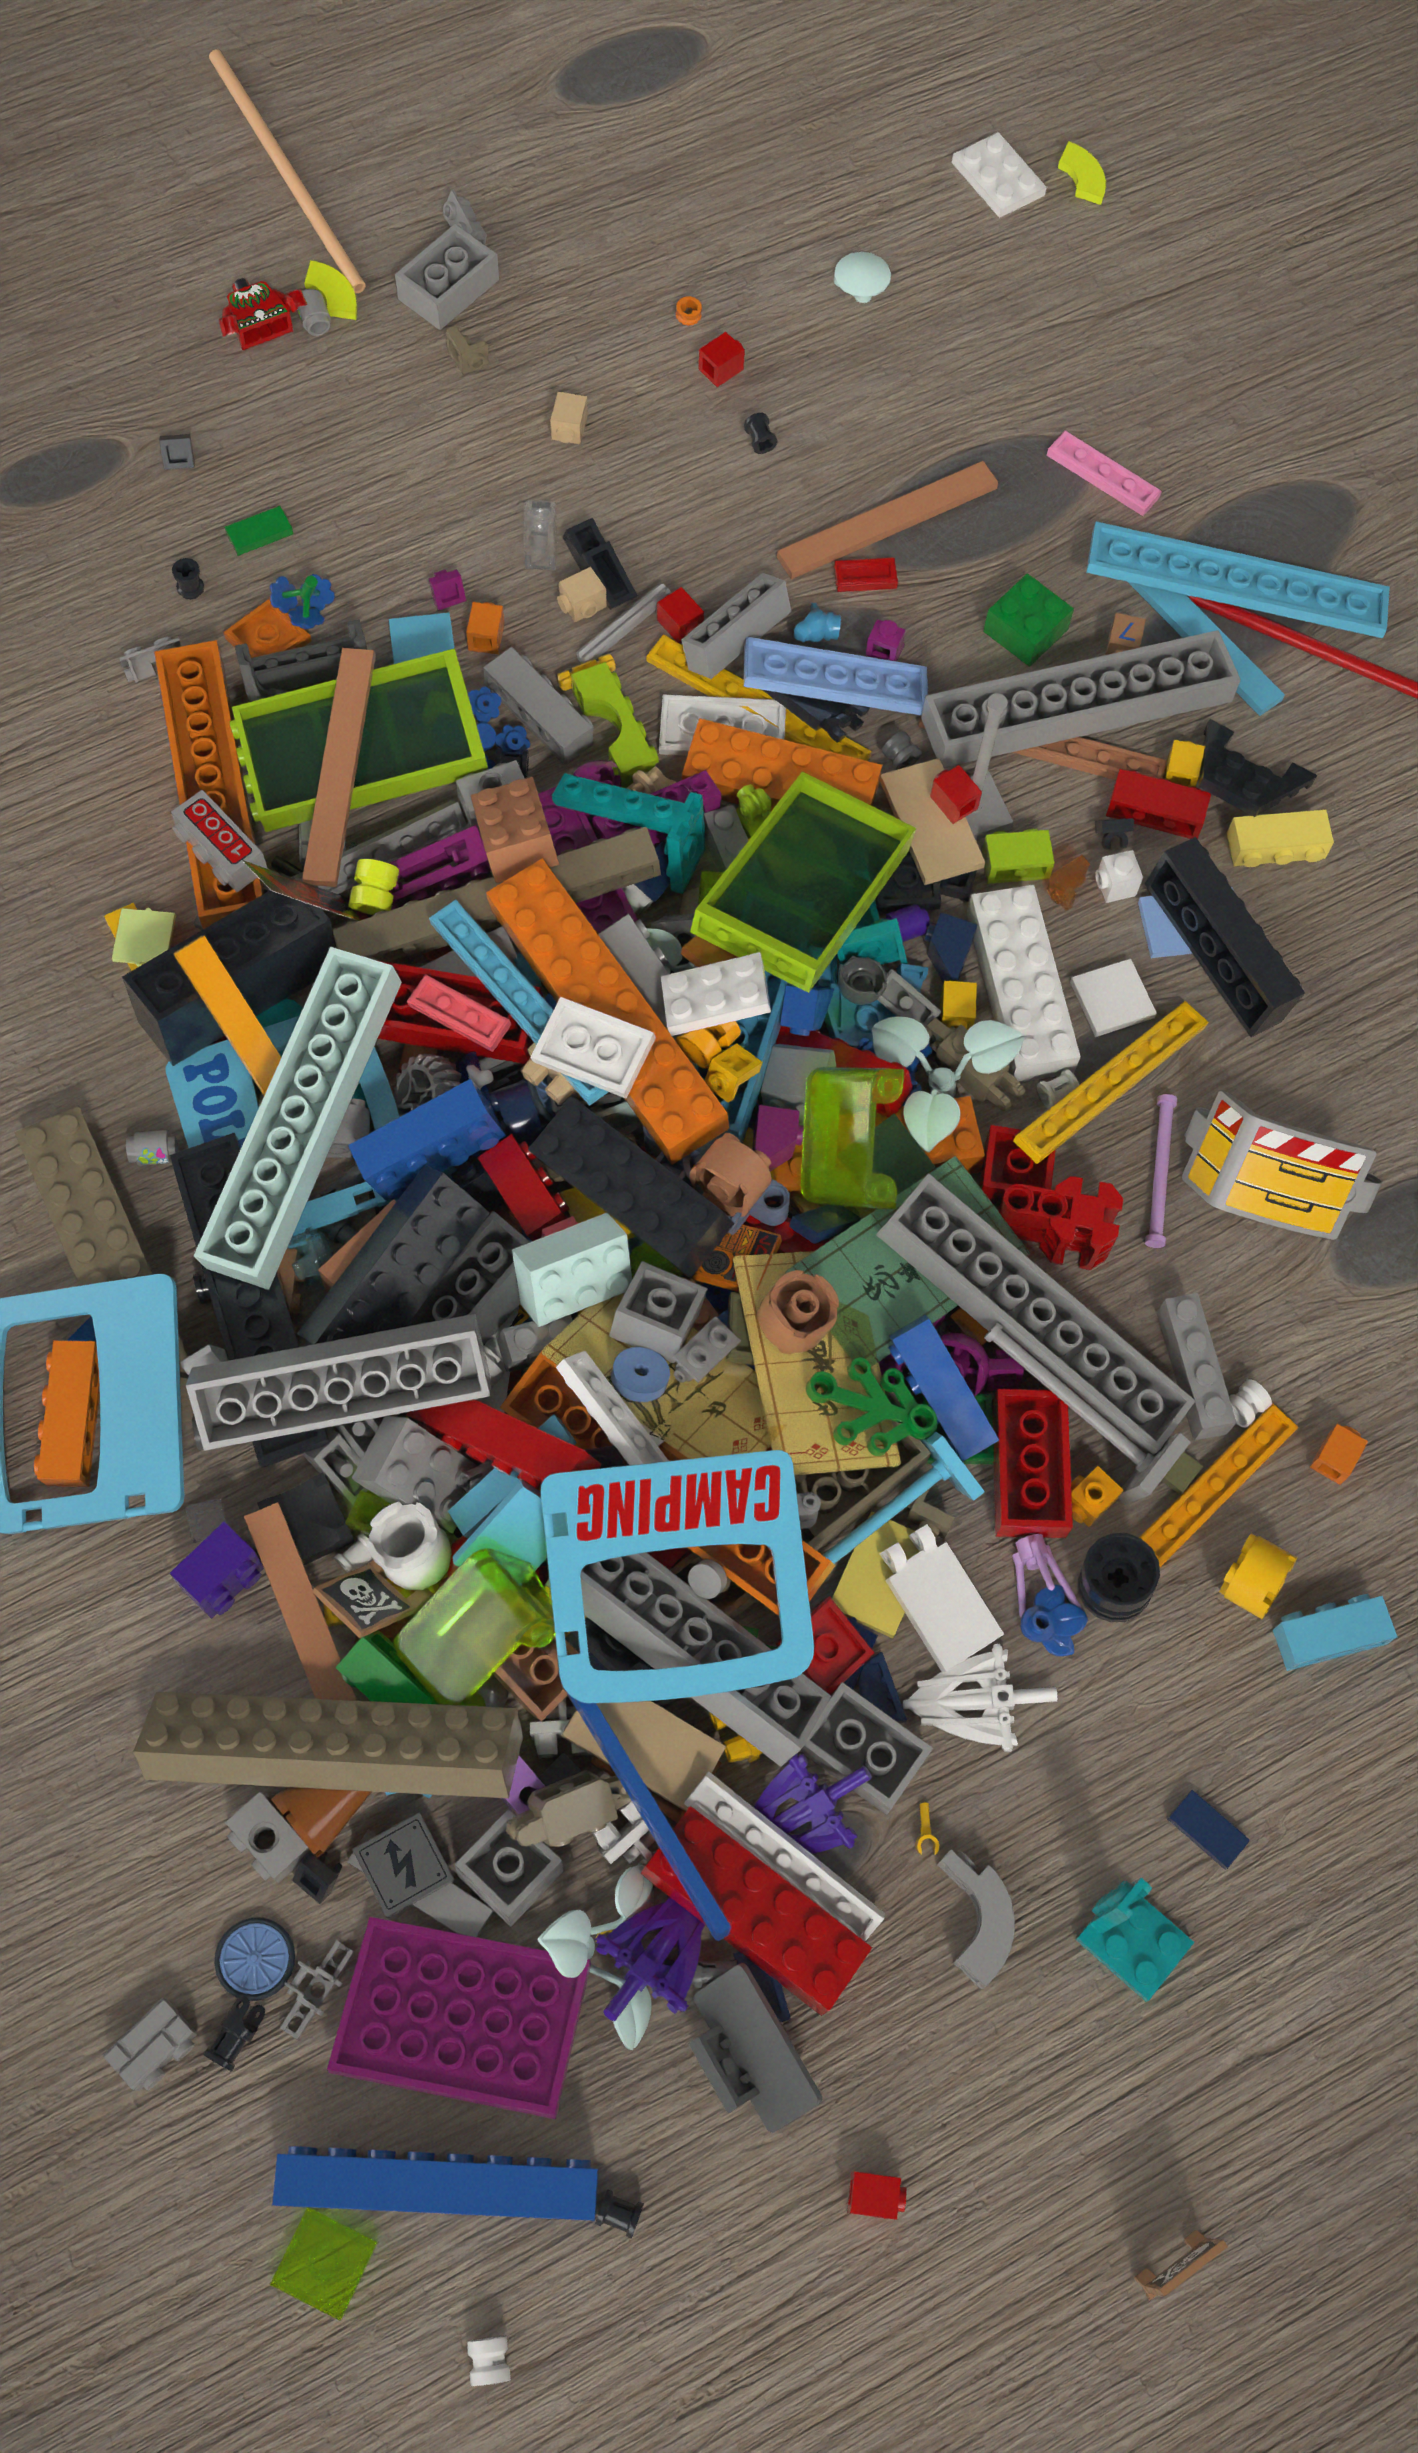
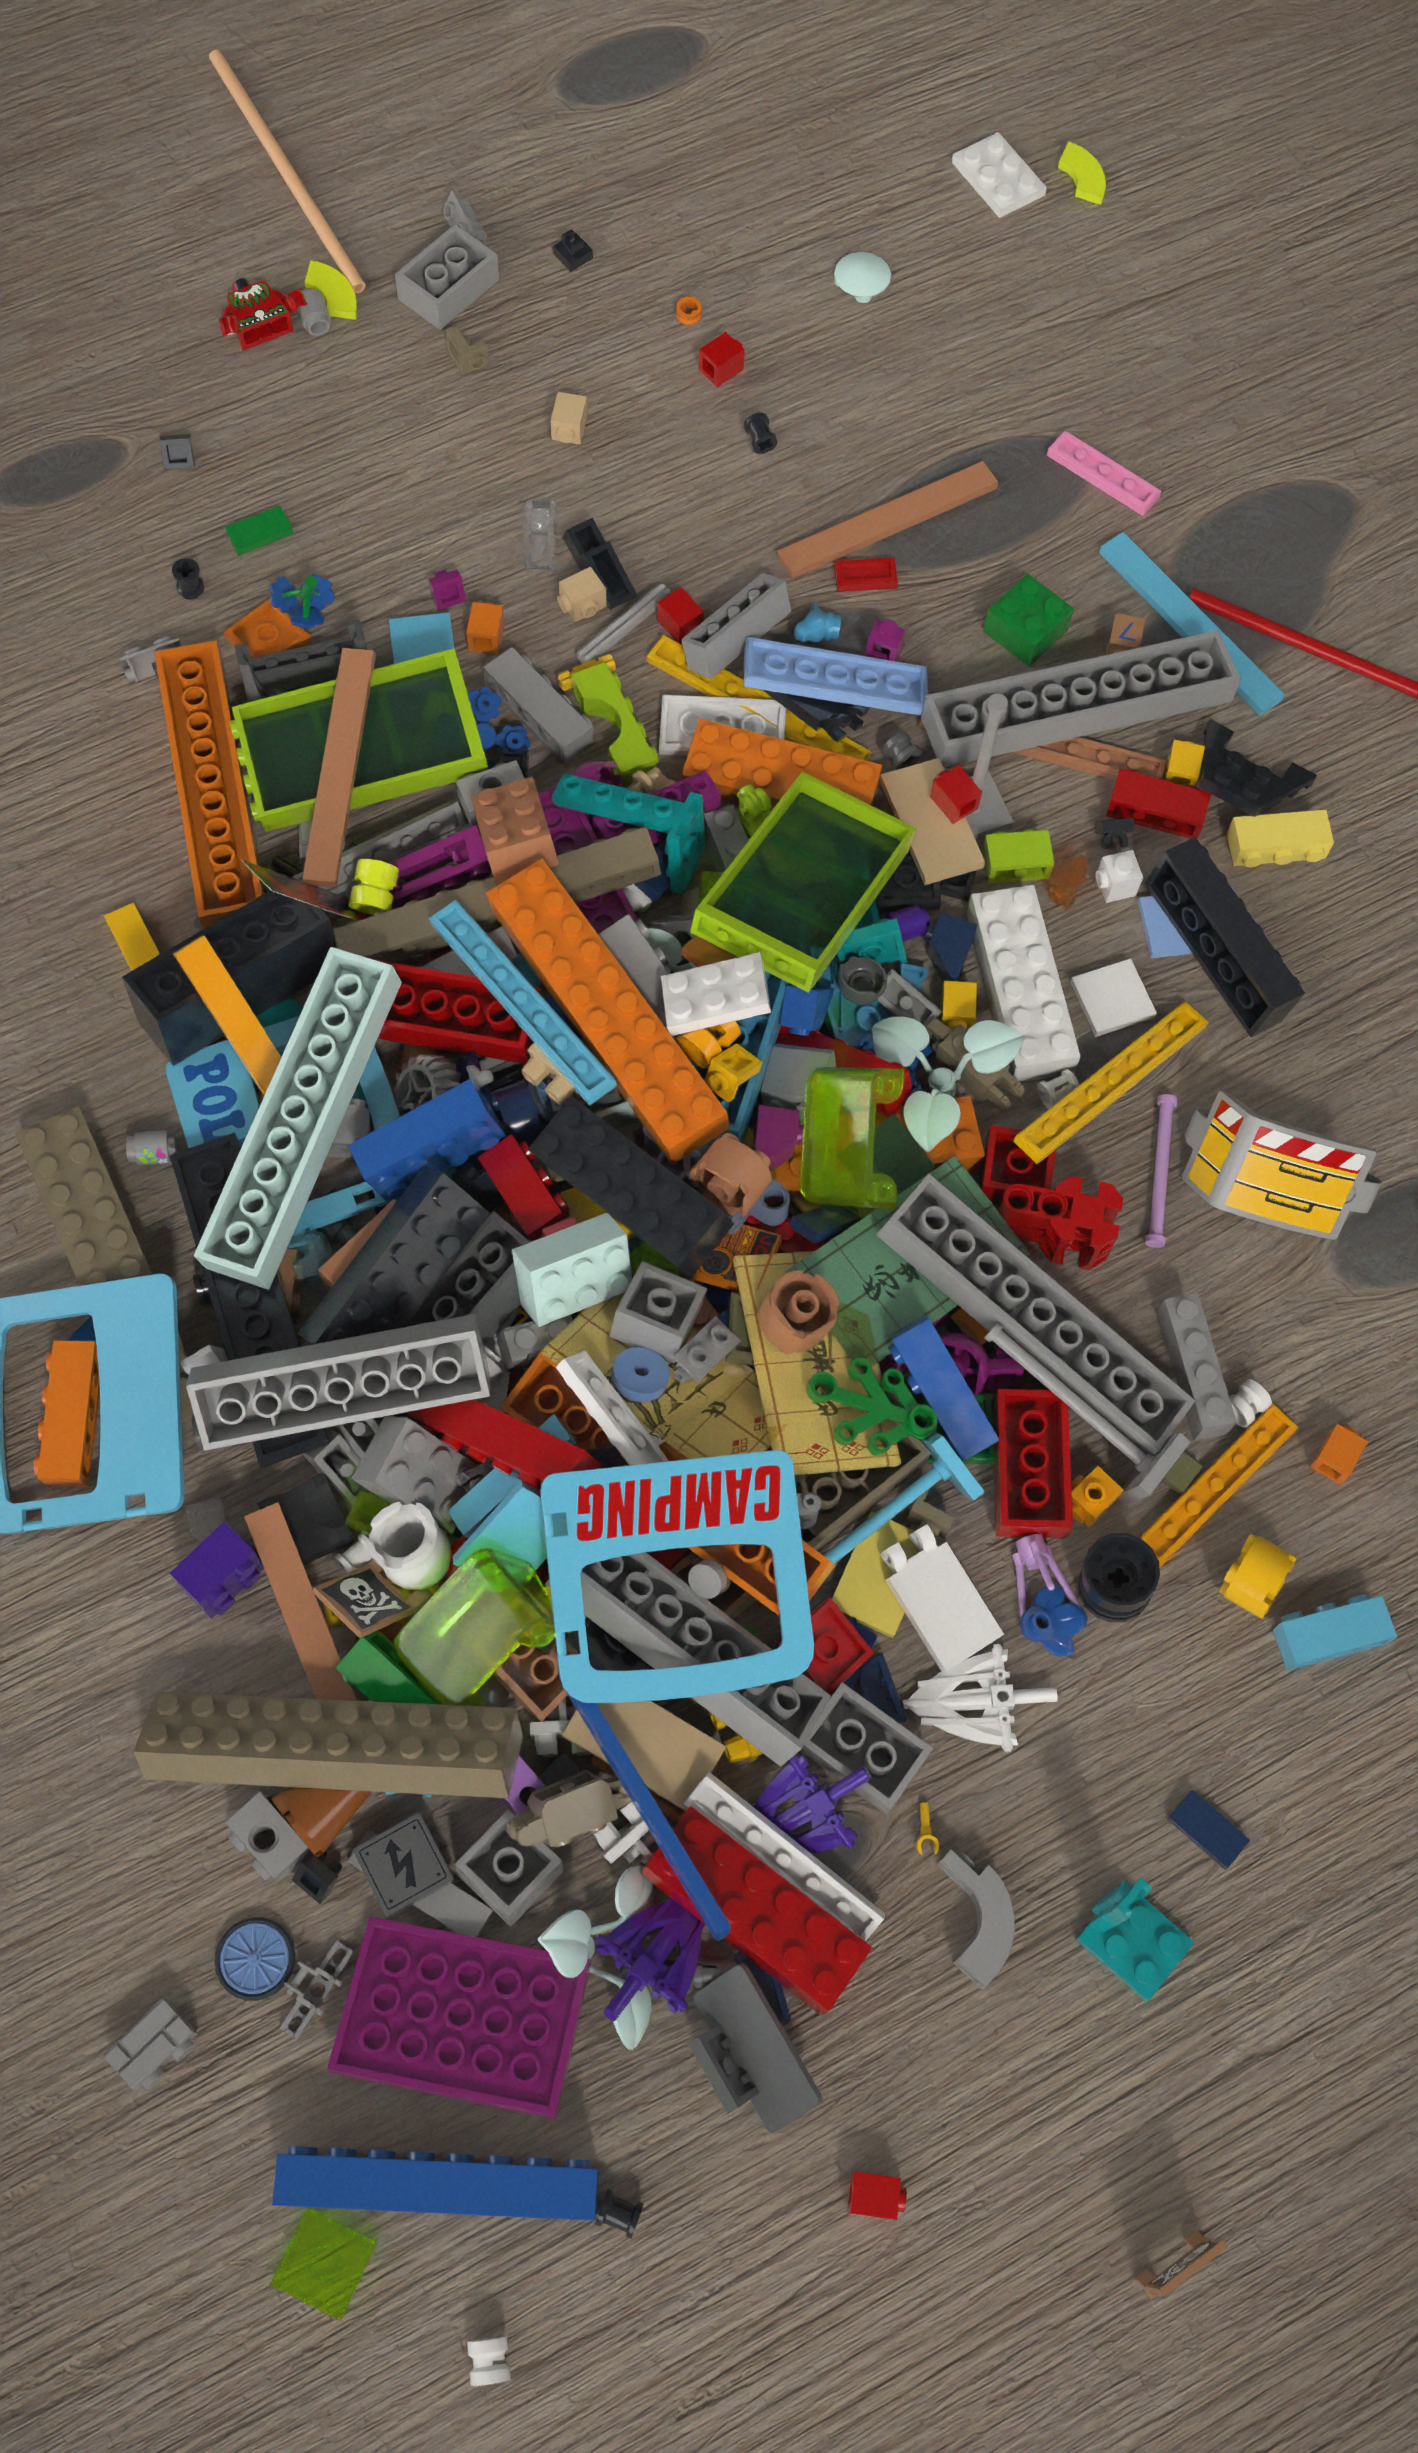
(142, 935): yellowish green piece -> none
(217, 840): light grey brick -> none
(235, 2033): black piece -> none
(459, 1013): coral tile -> none
(572, 251): none -> black tile
(593, 1047): white plate -> none
(1239, 579): medium azure plate -> none

